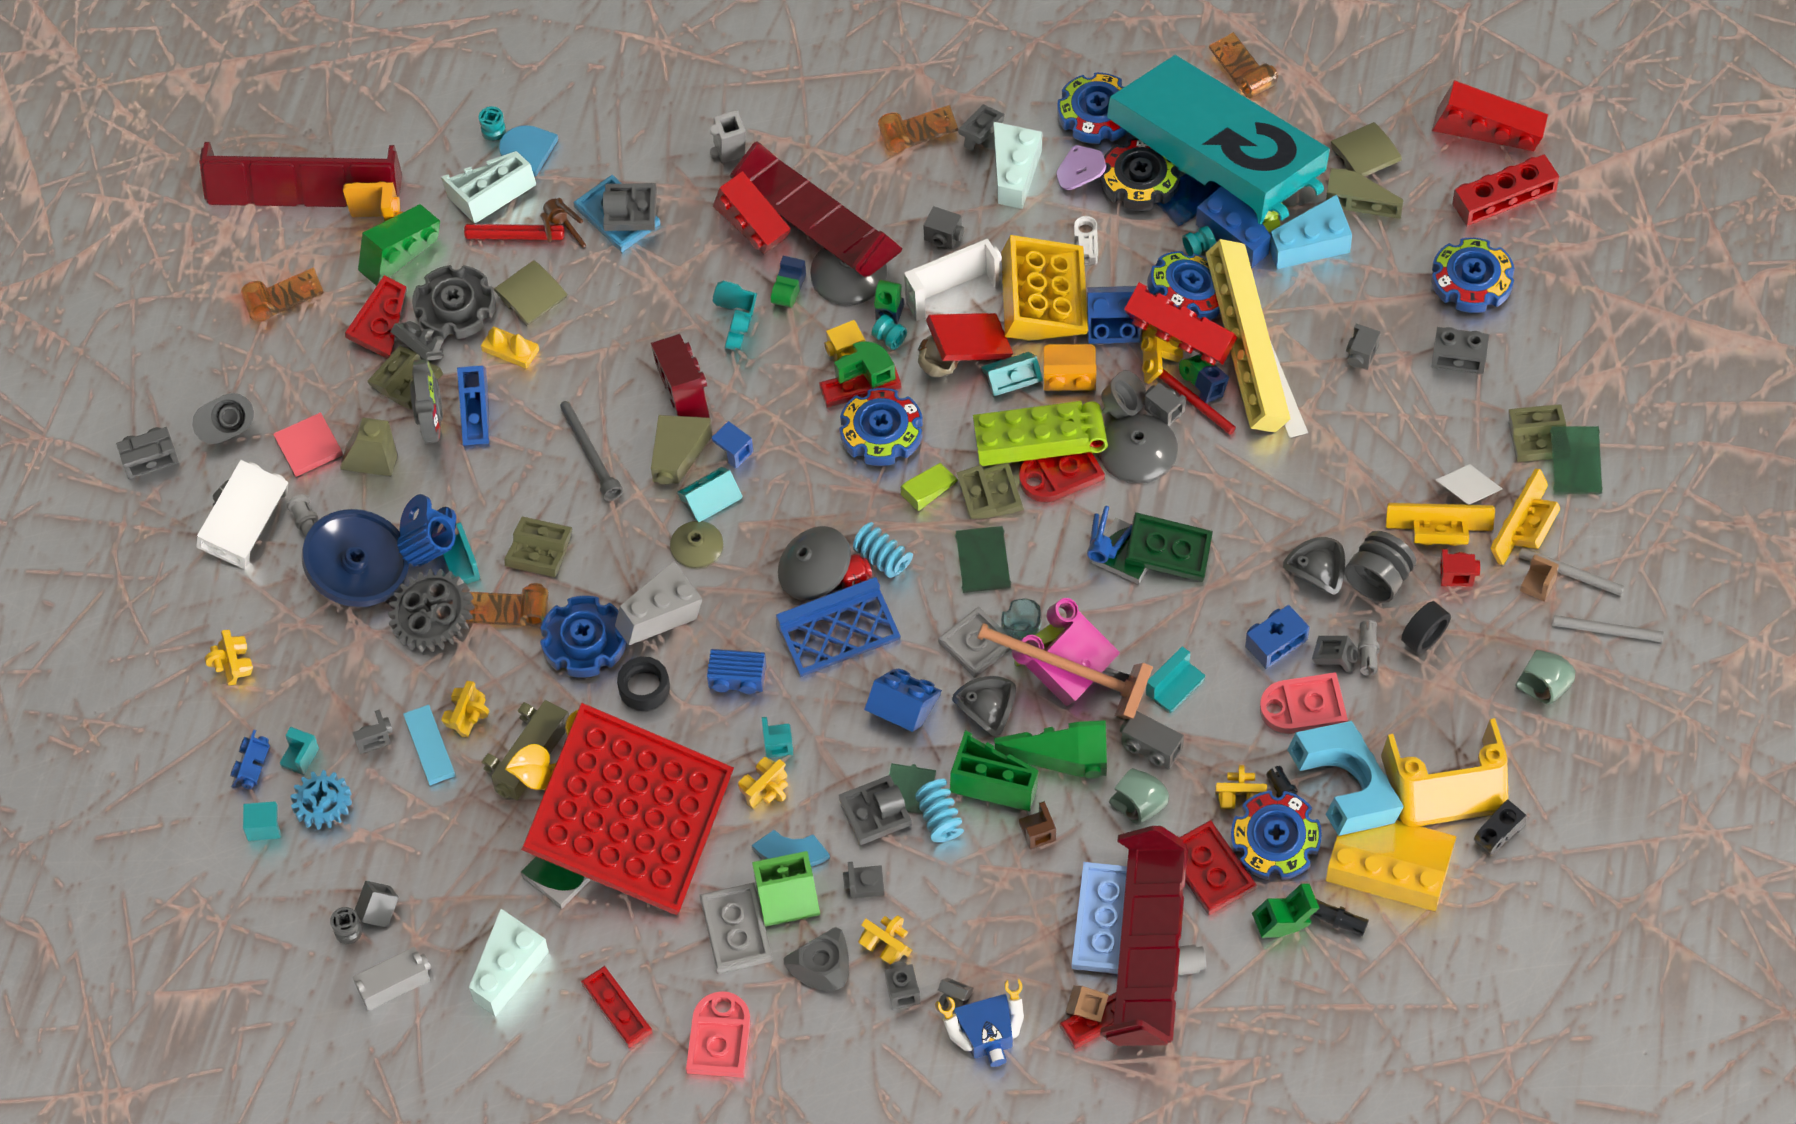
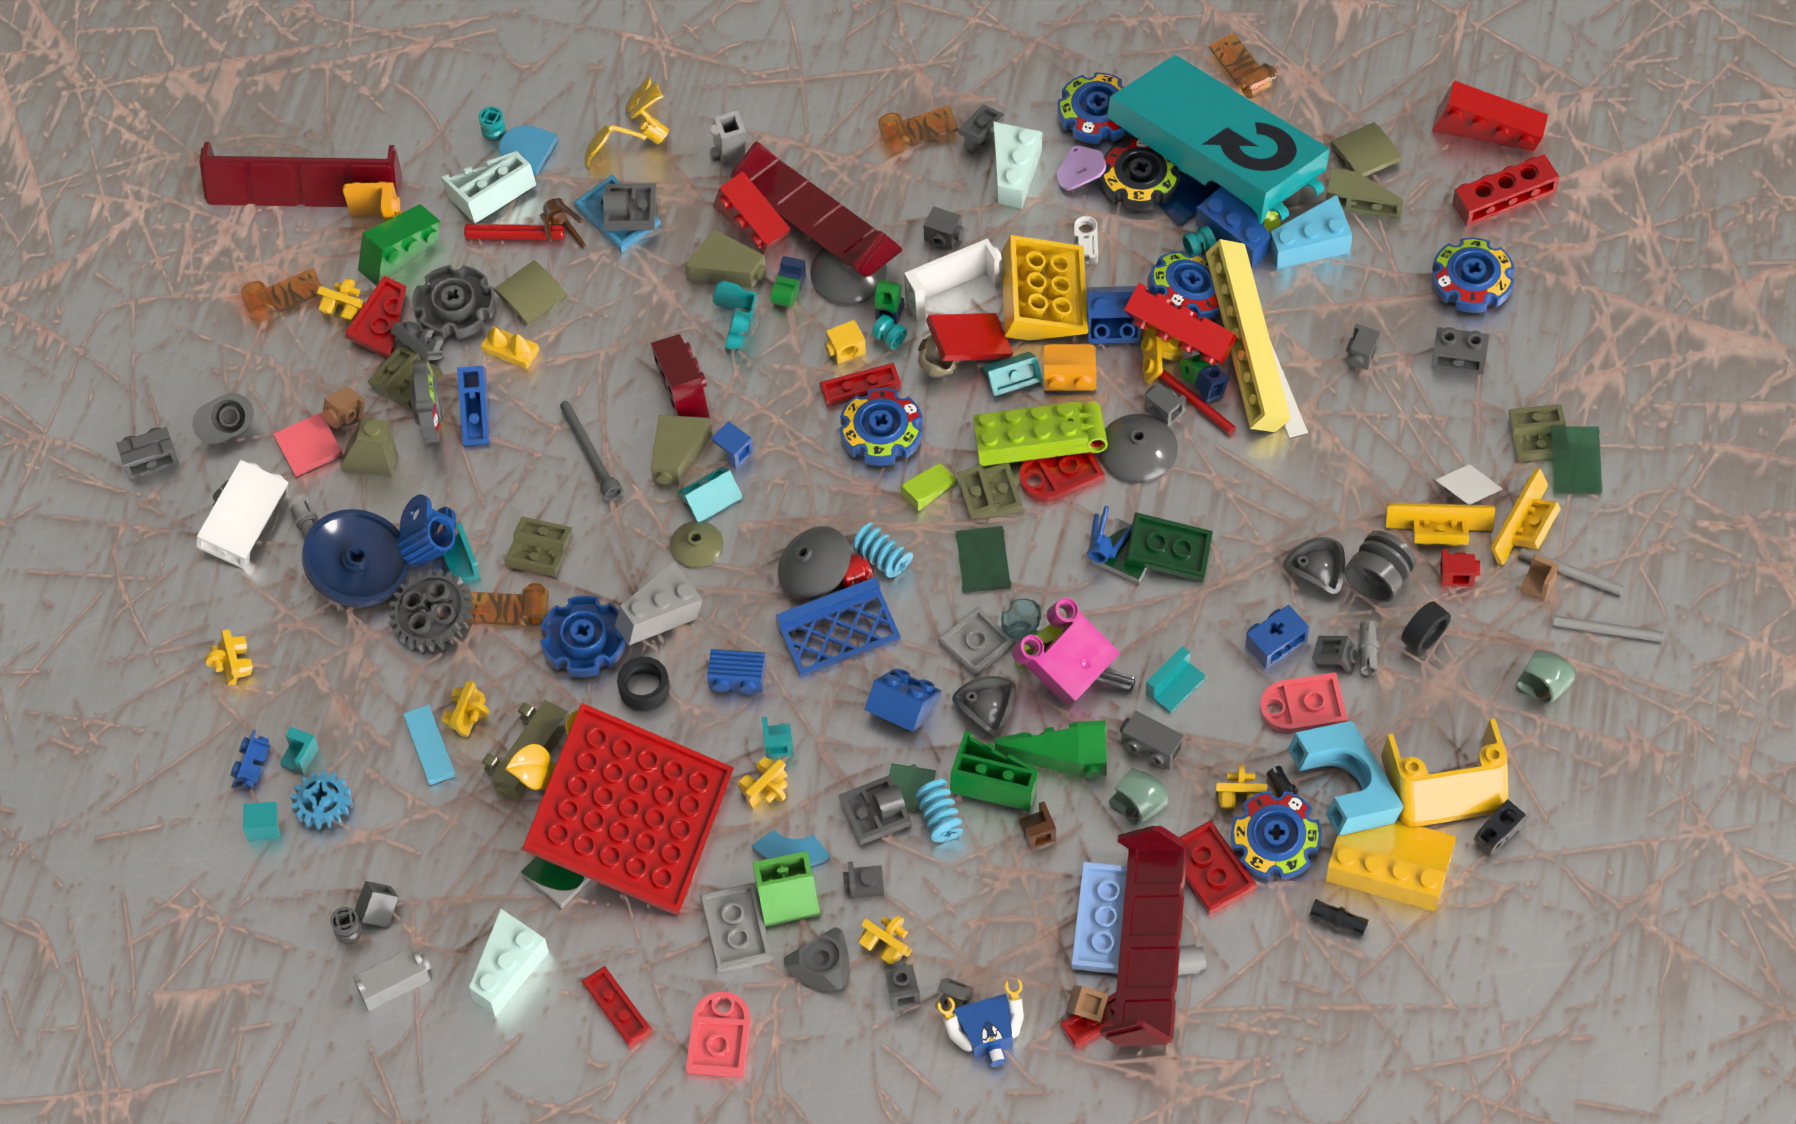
(332, 298): none -> yellow hips
(343, 407): none -> medium nougat brick
(374, 736): dark grey bracket -> none
(651, 128): none -> yellow plant
(725, 260): none -> olive slope
(868, 360): green brick -> none
(1124, 395): dark grey piece -> none
(1130, 690): nougat tile -> none
(1286, 915): green brick -> none

